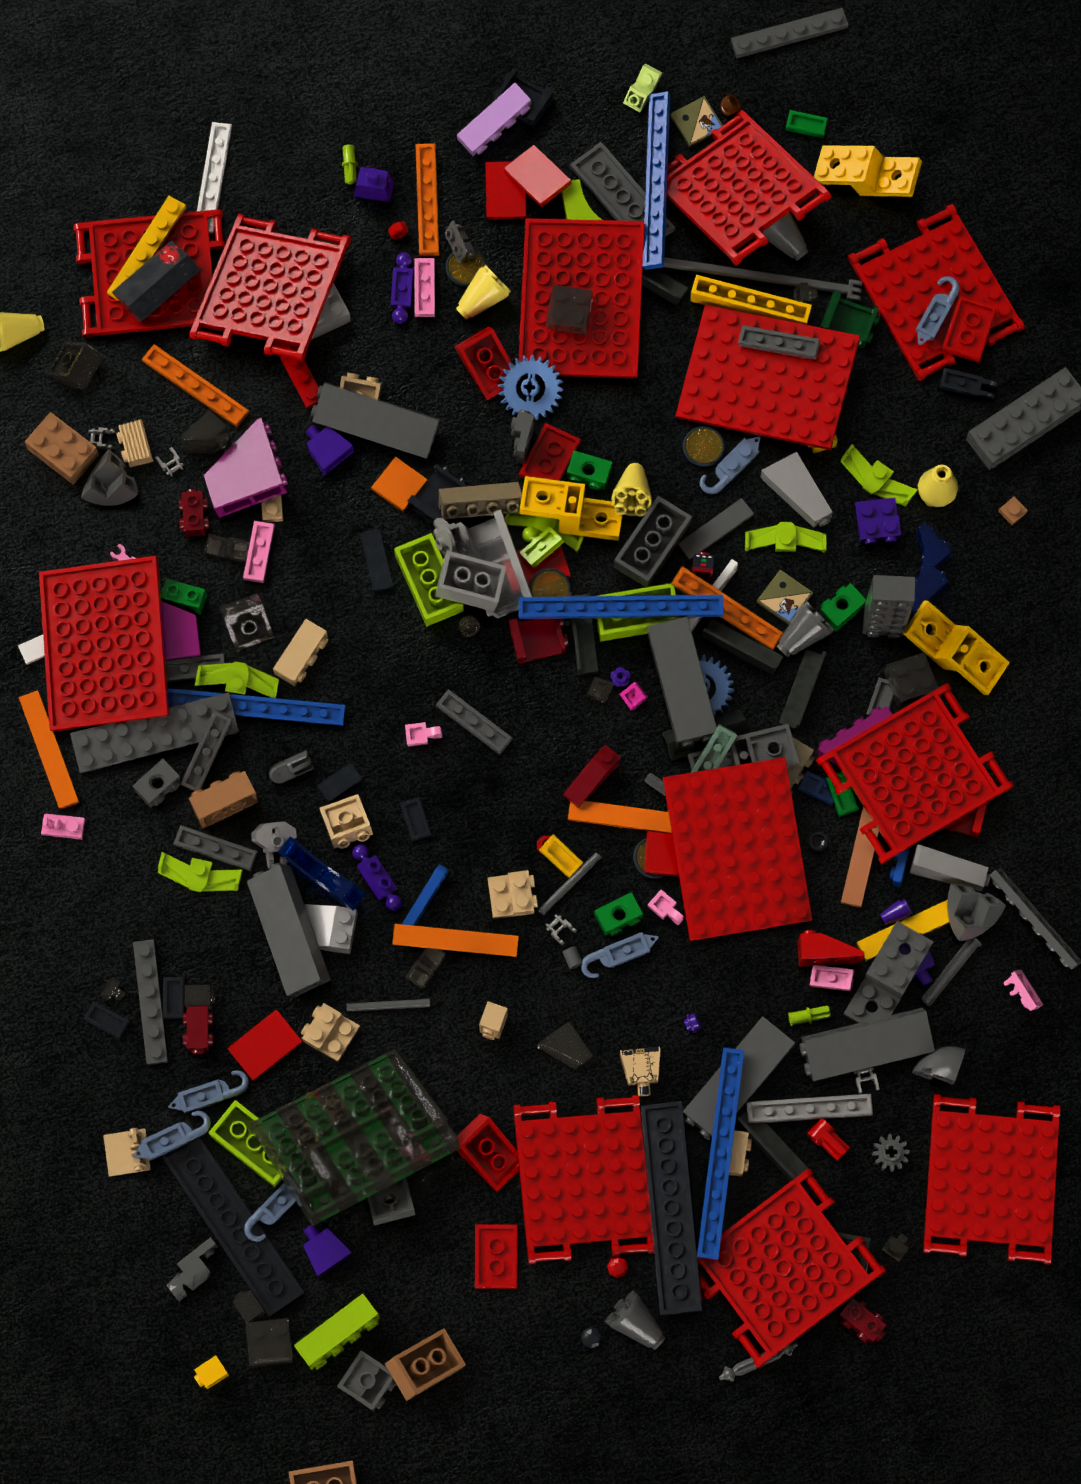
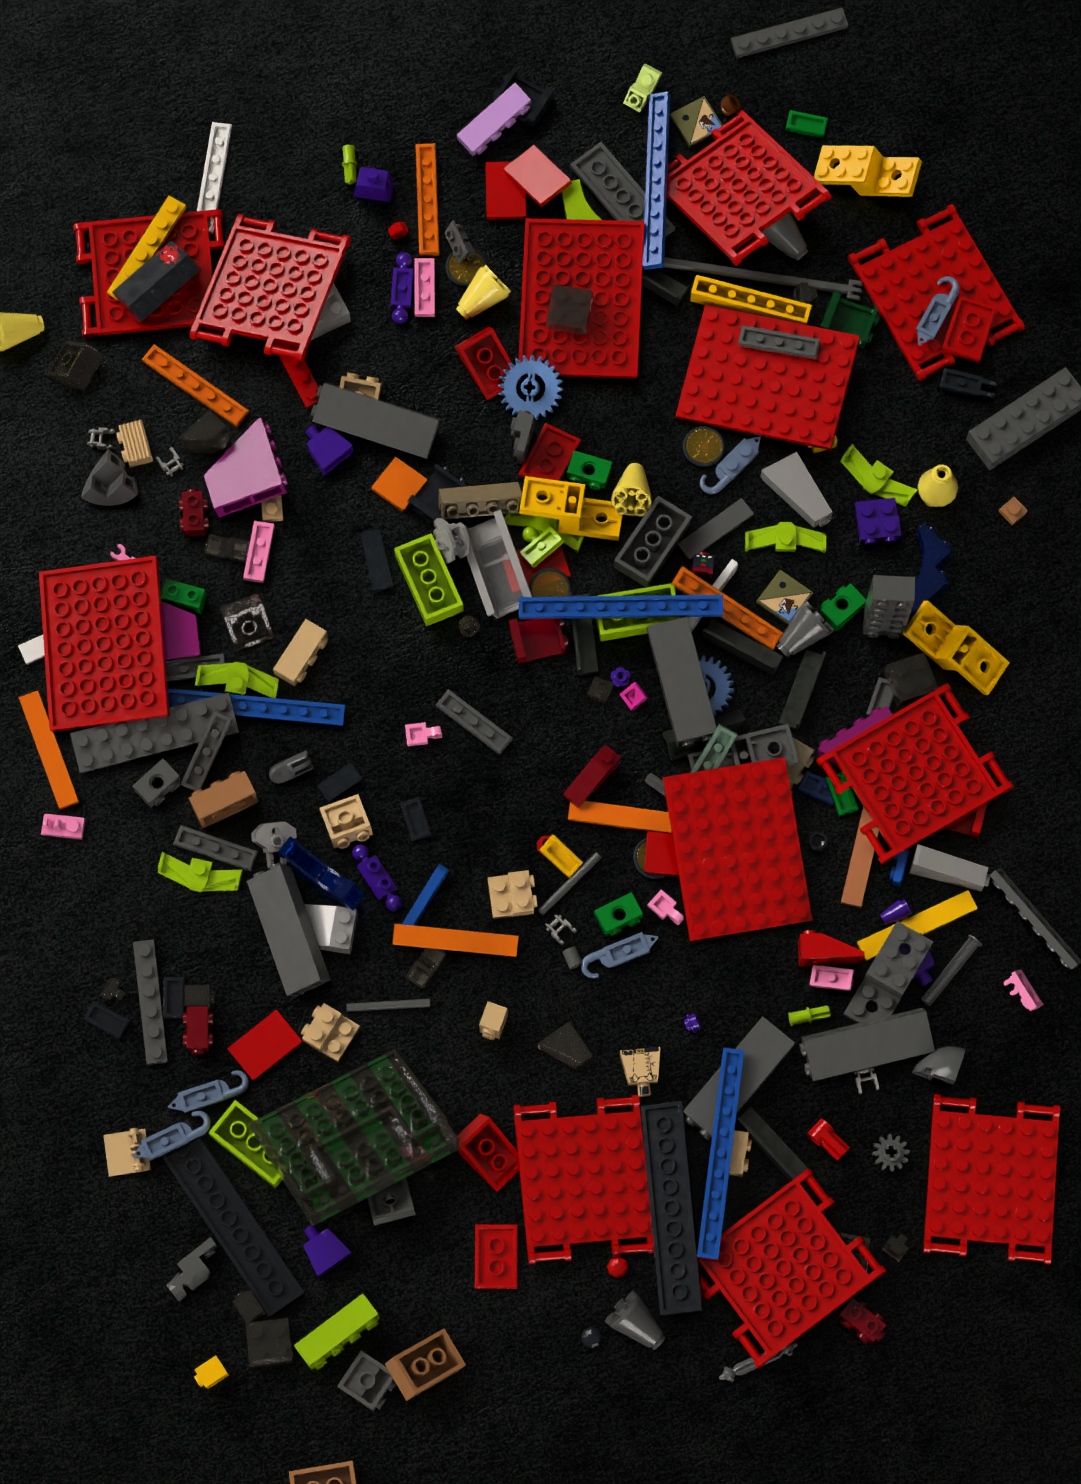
(61, 448): medium nougat brick -> none
(270, 1211): sand blue plate -> none
(470, 581): light grey brick -> none
(809, 1108): light grey tile -> none
(971, 911): dark grey brick -> none

